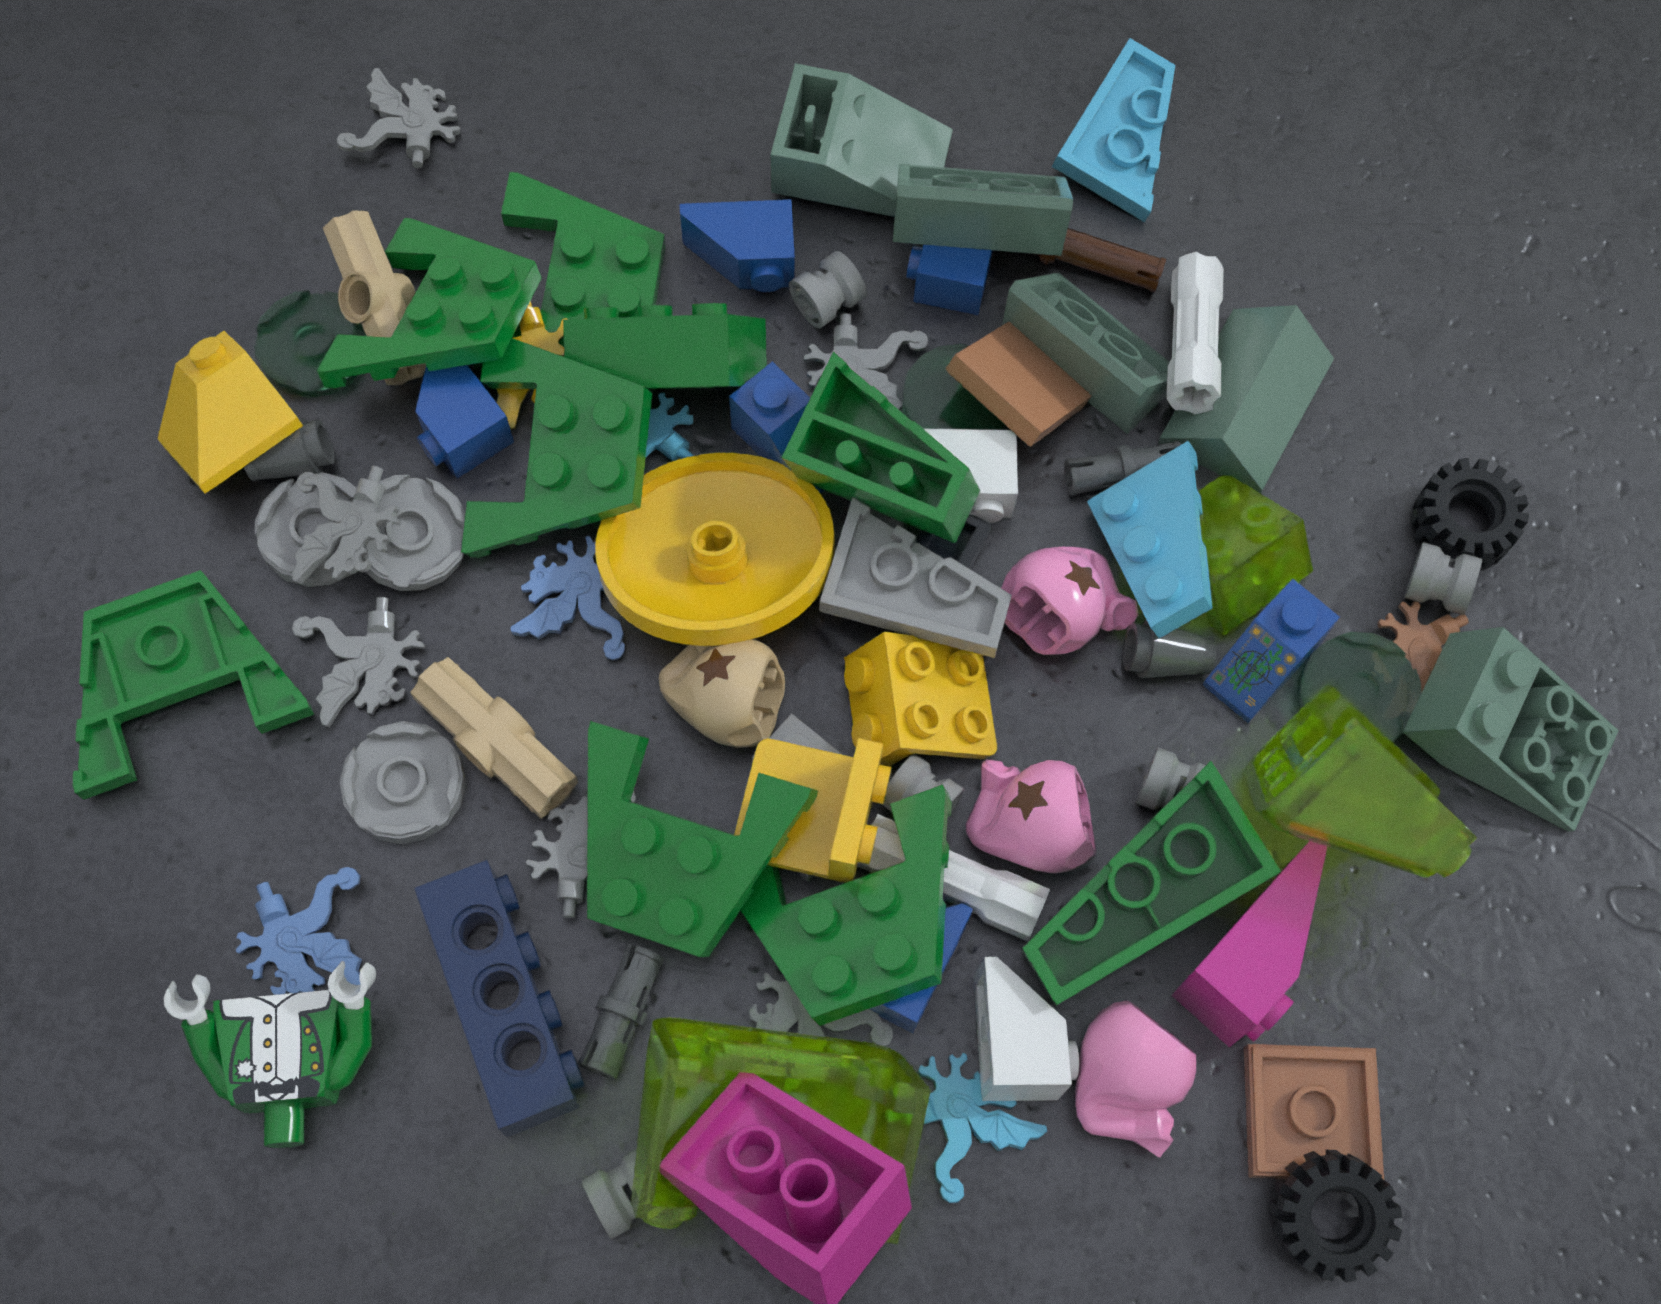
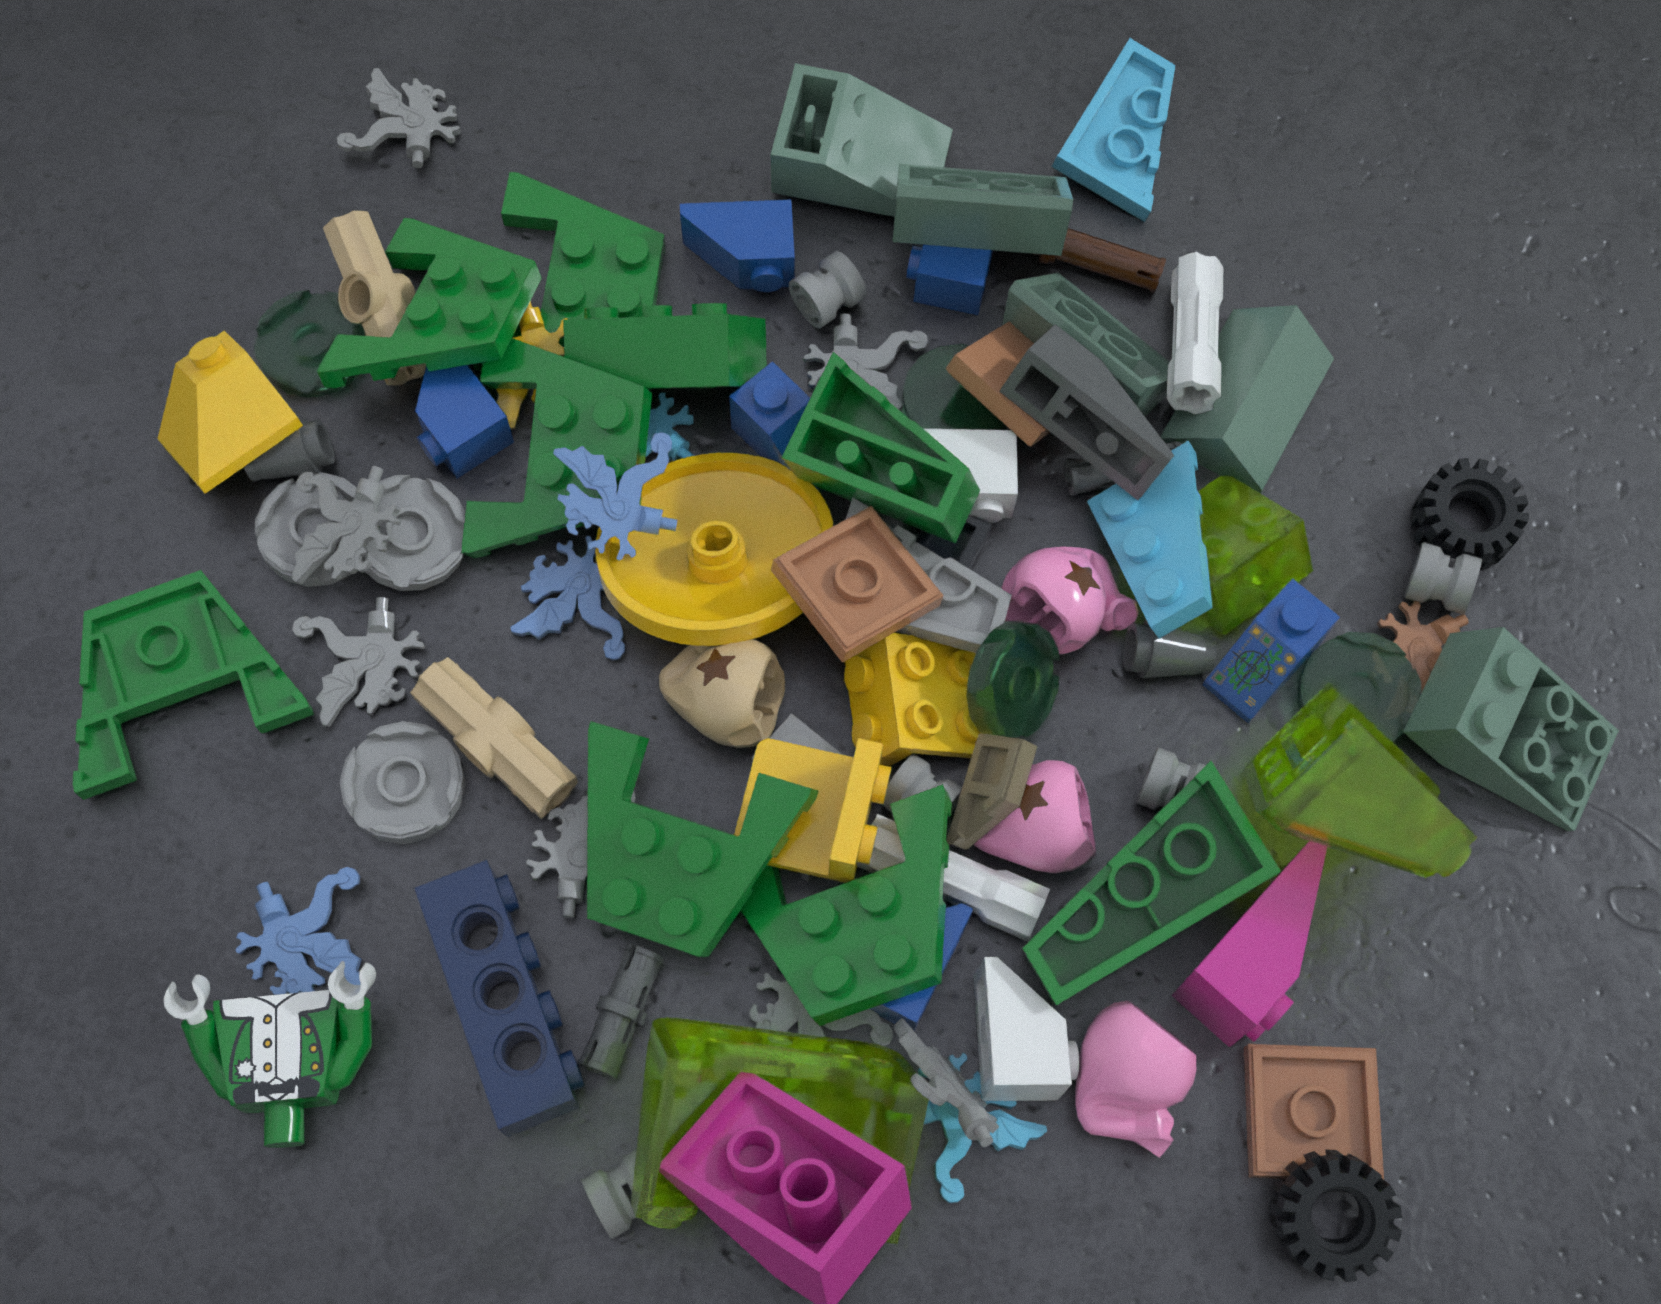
(617, 510): none -> medium blue piece
(856, 583): none -> nougat tile
(947, 1085): none -> light grey piece
(991, 787): none -> dark tan tile
(1013, 680): none -> clear green tile
(1087, 410): none -> dark grey slope

